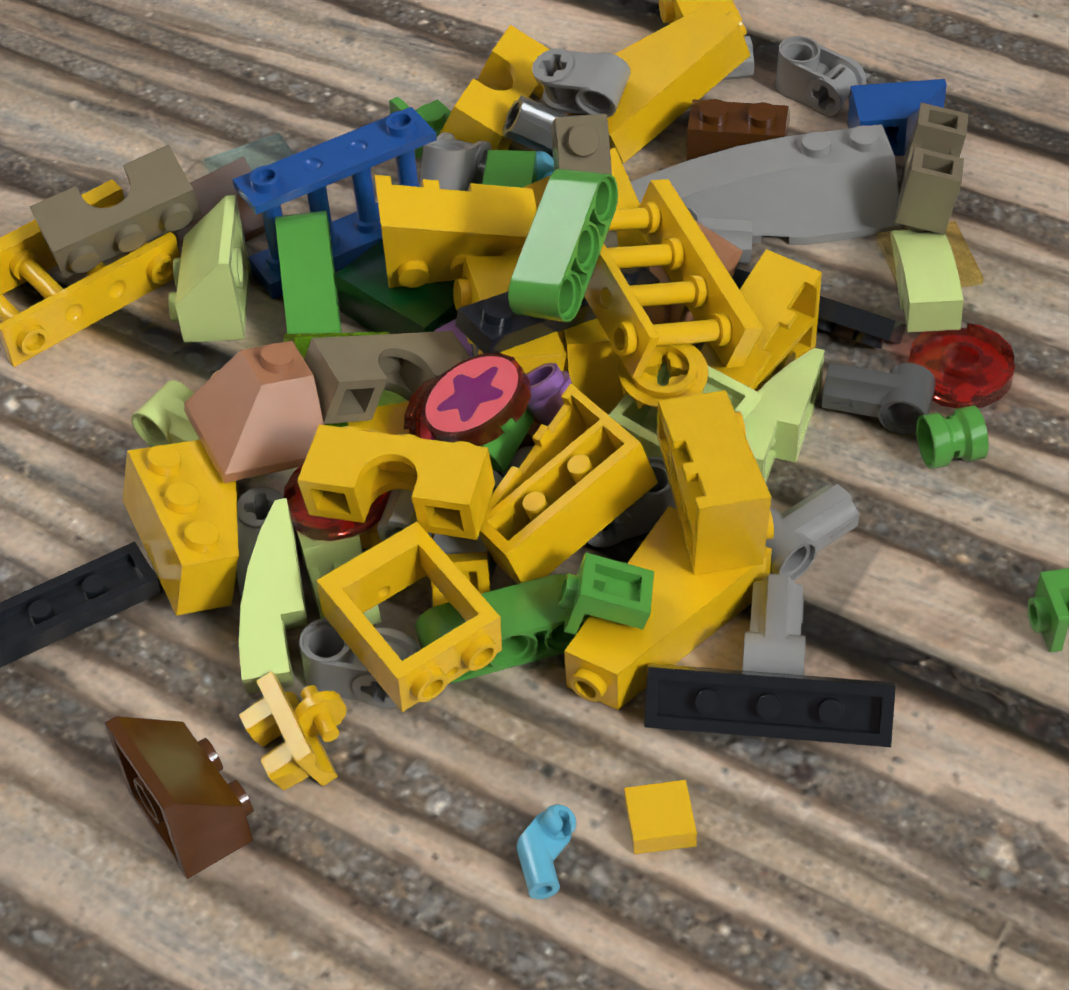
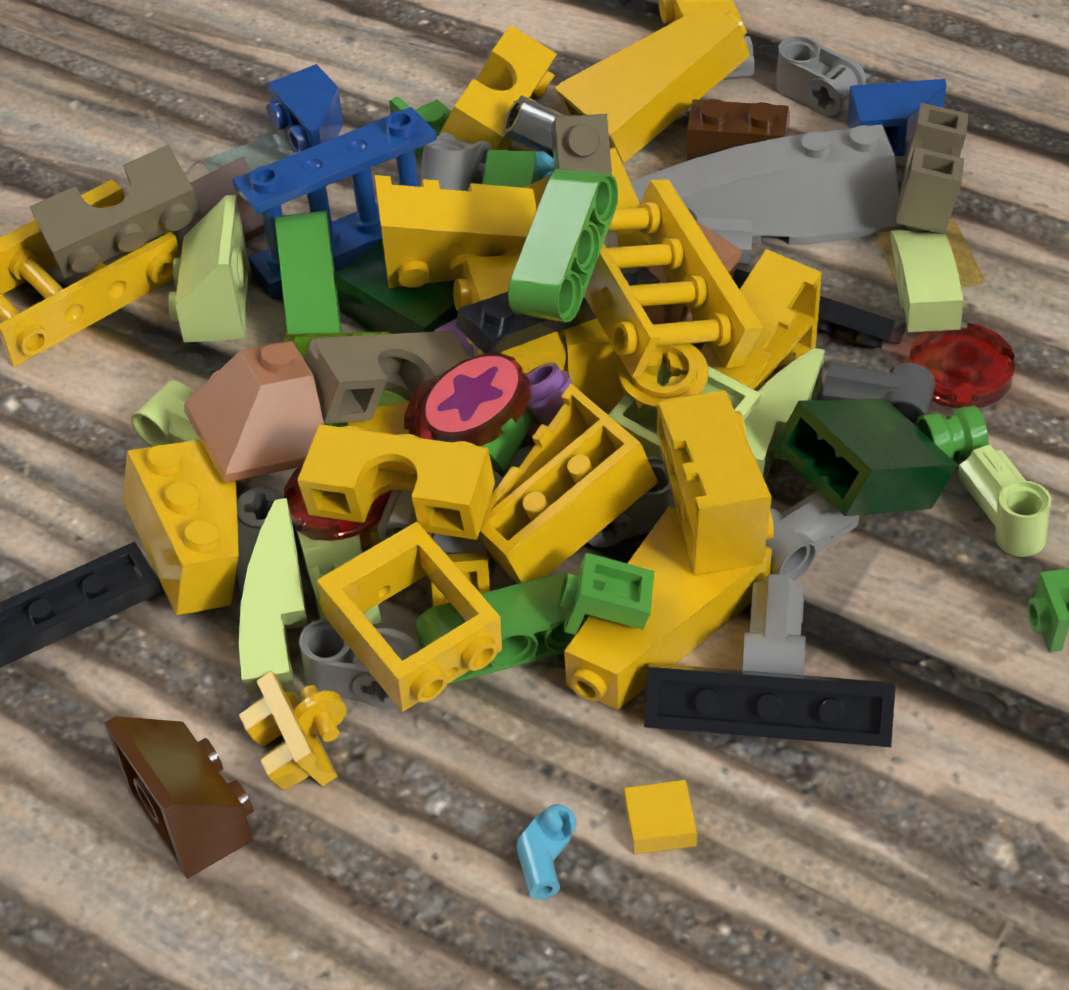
(305, 107): none -> blue slope
(586, 85): light grey piece -> none
(865, 456): none -> dark green brick
(1012, 504): none -> yellowish green piece

